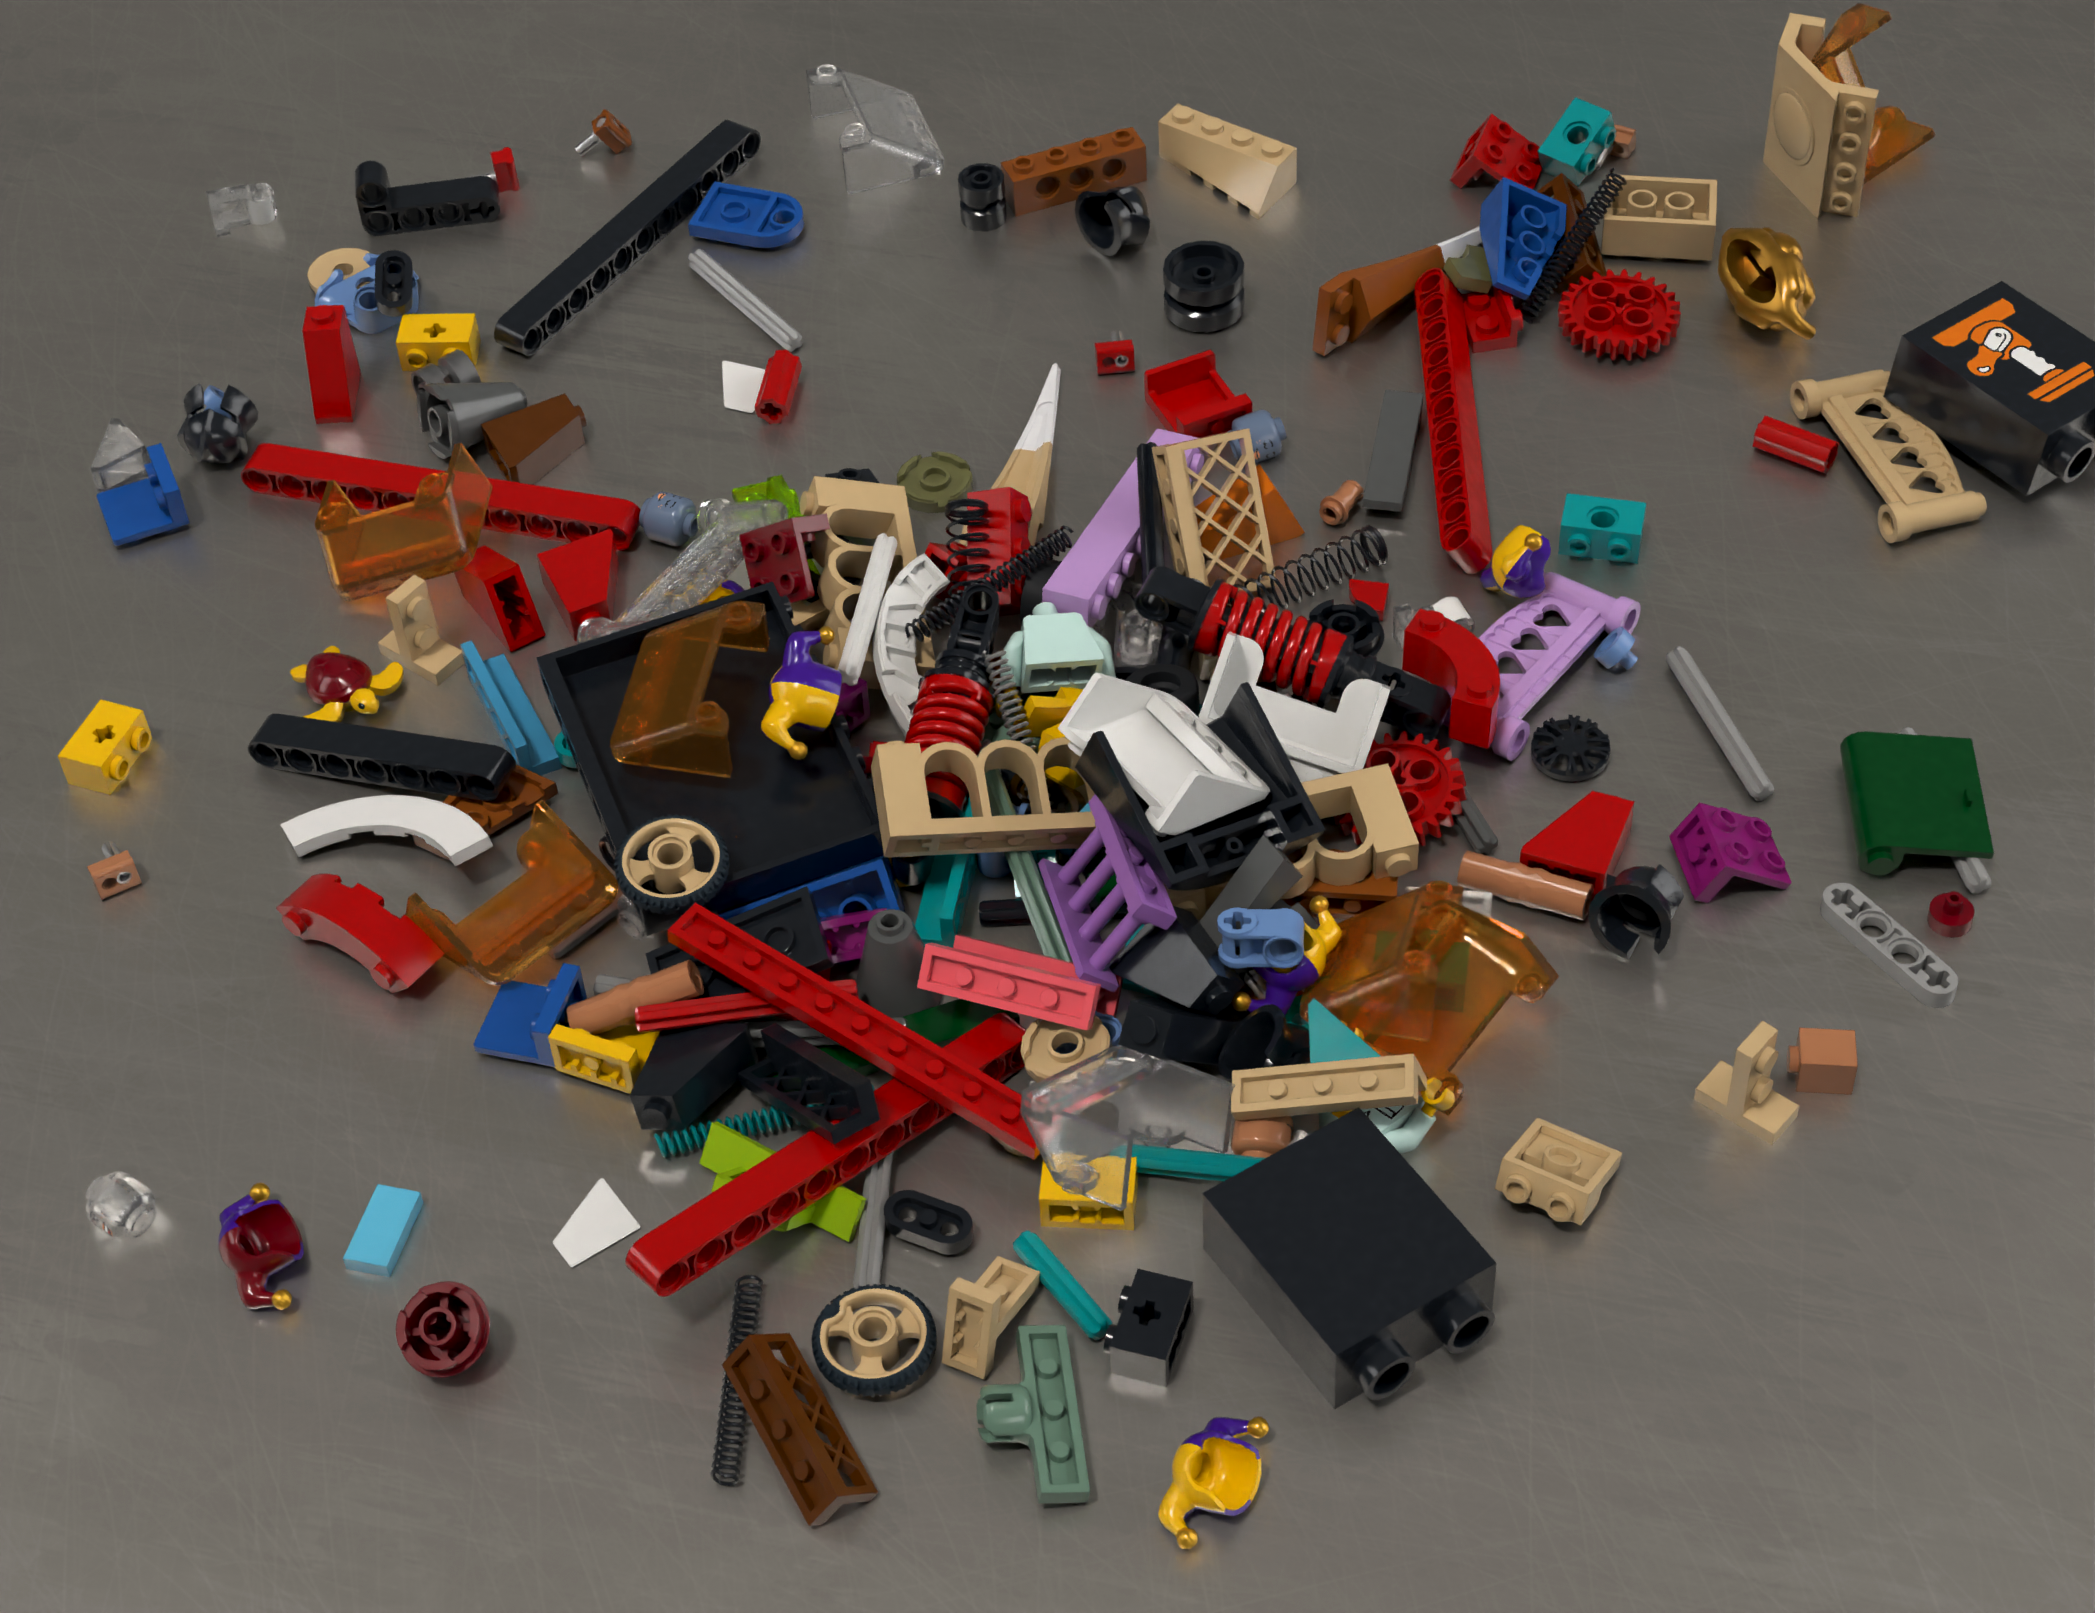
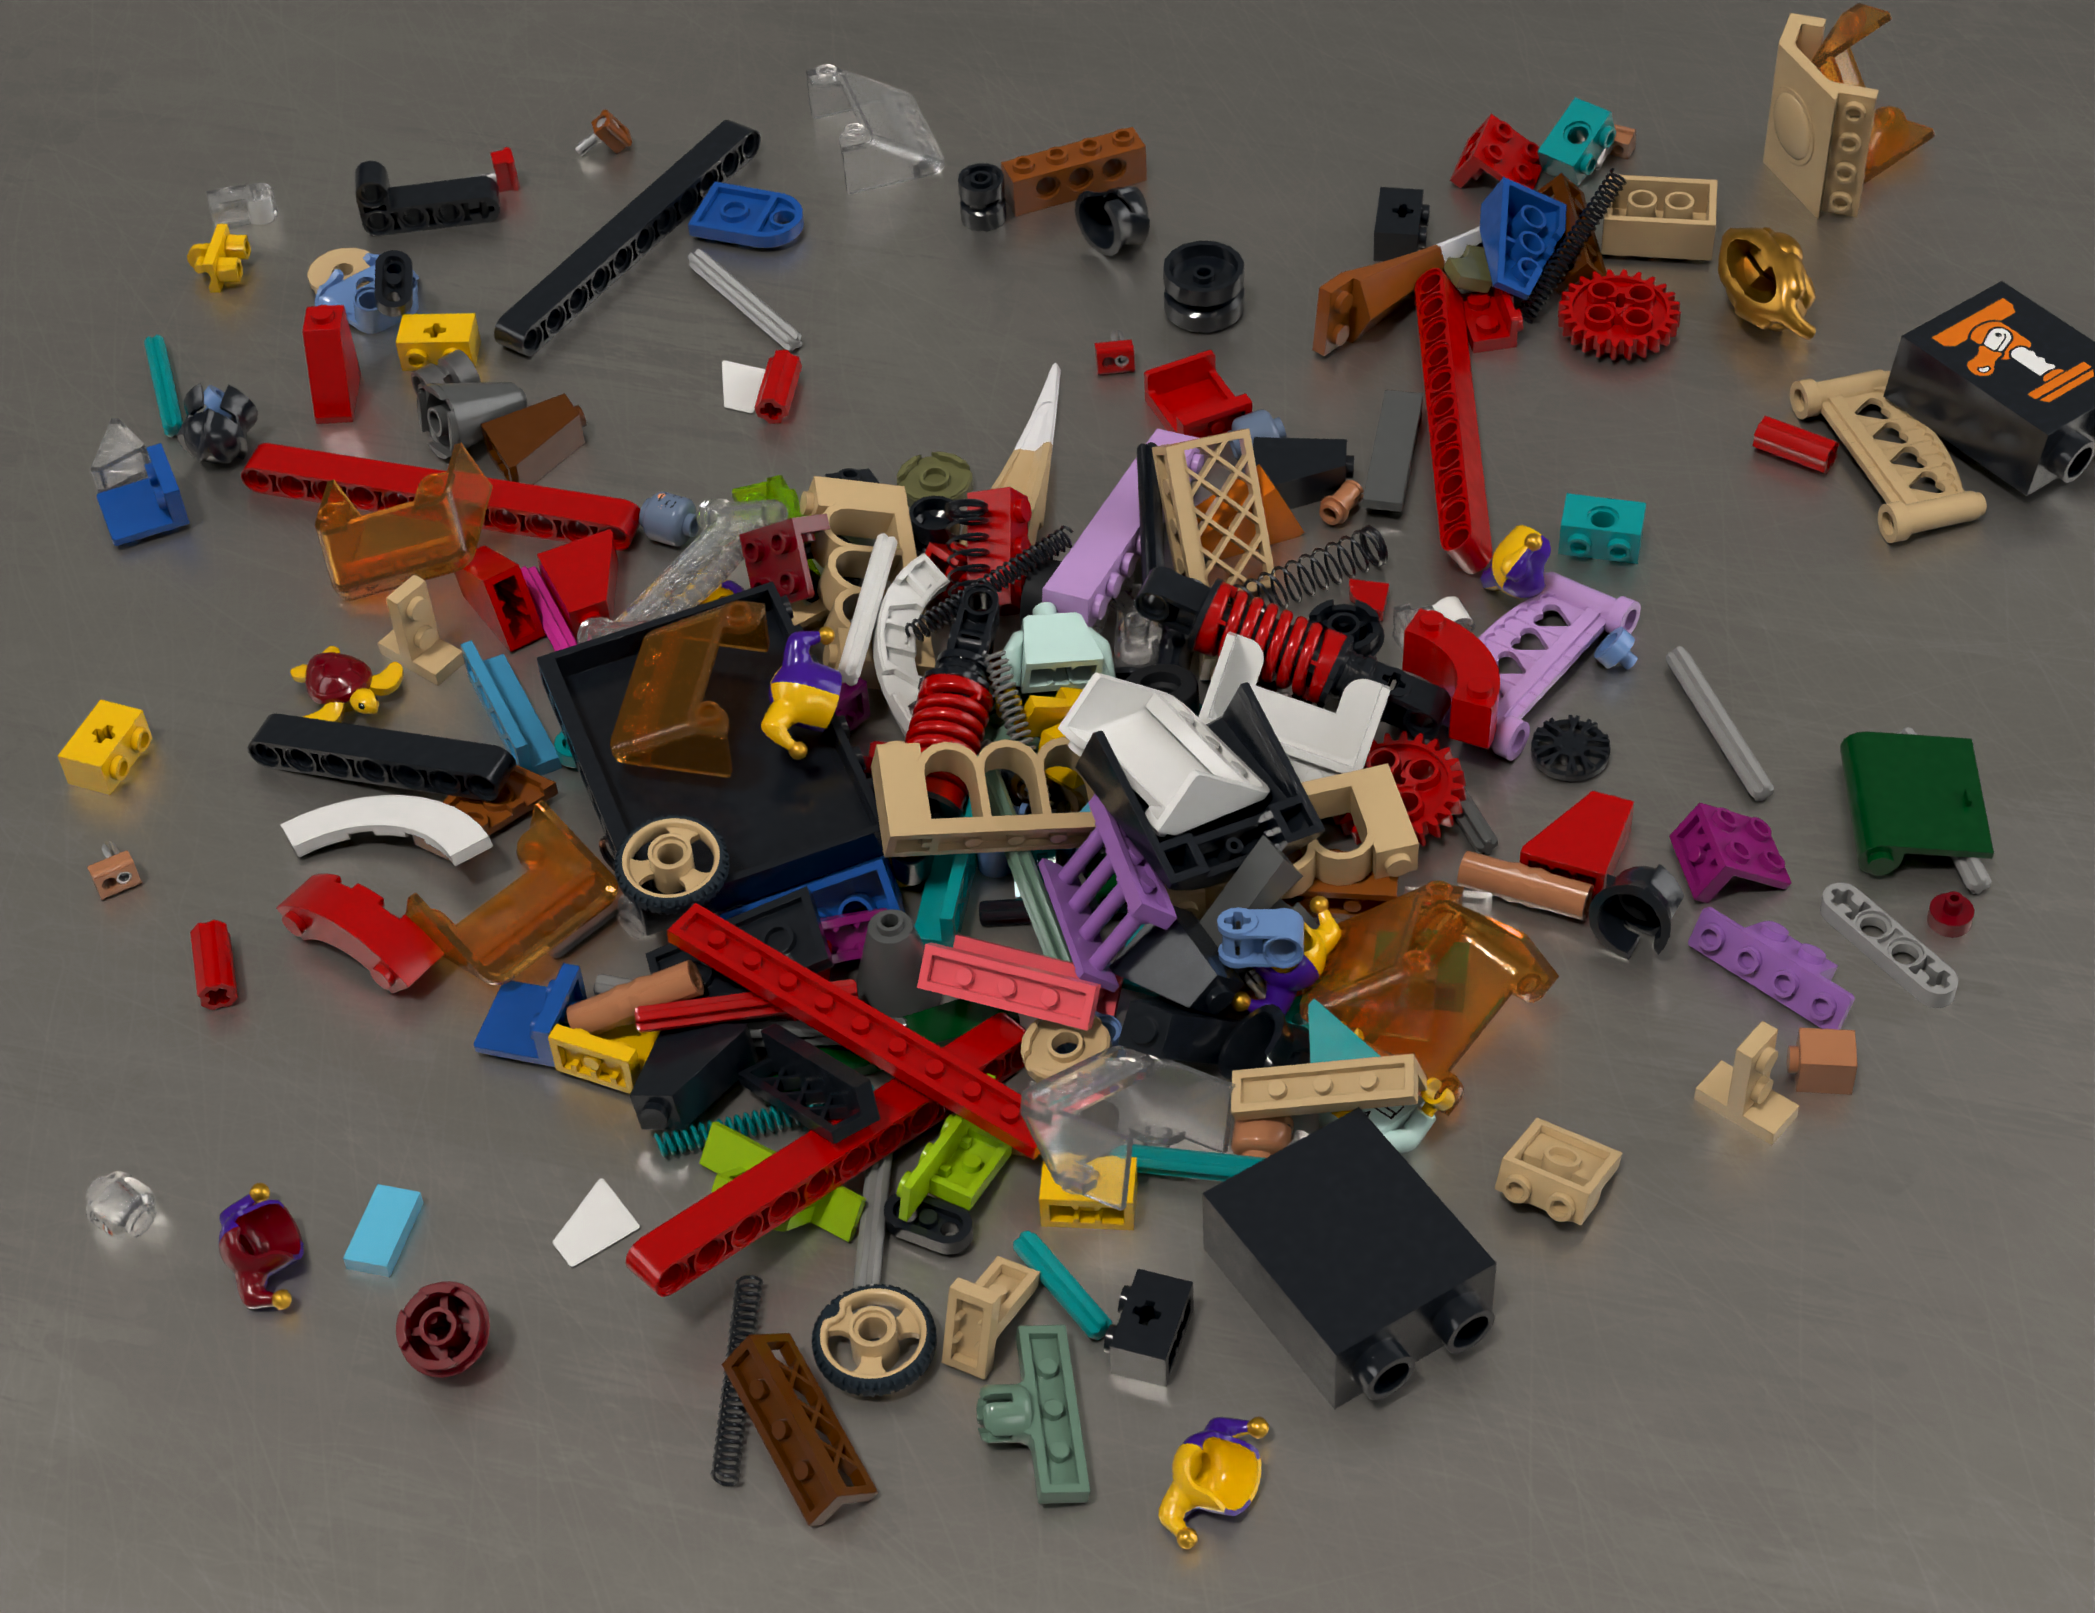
(163, 385): none -> teal axle
(213, 964): none -> red axle
(220, 257): none -> yellow hips
(548, 610): none -> dark pink axle
(929, 522): none -> black wheel
(953, 1167): none -> lime bracket
(1228, 157): tan wedge -> none
(1304, 467): none -> black slope
(1399, 223): none -> black brick
(1776, 965): none -> medium lavender bracket

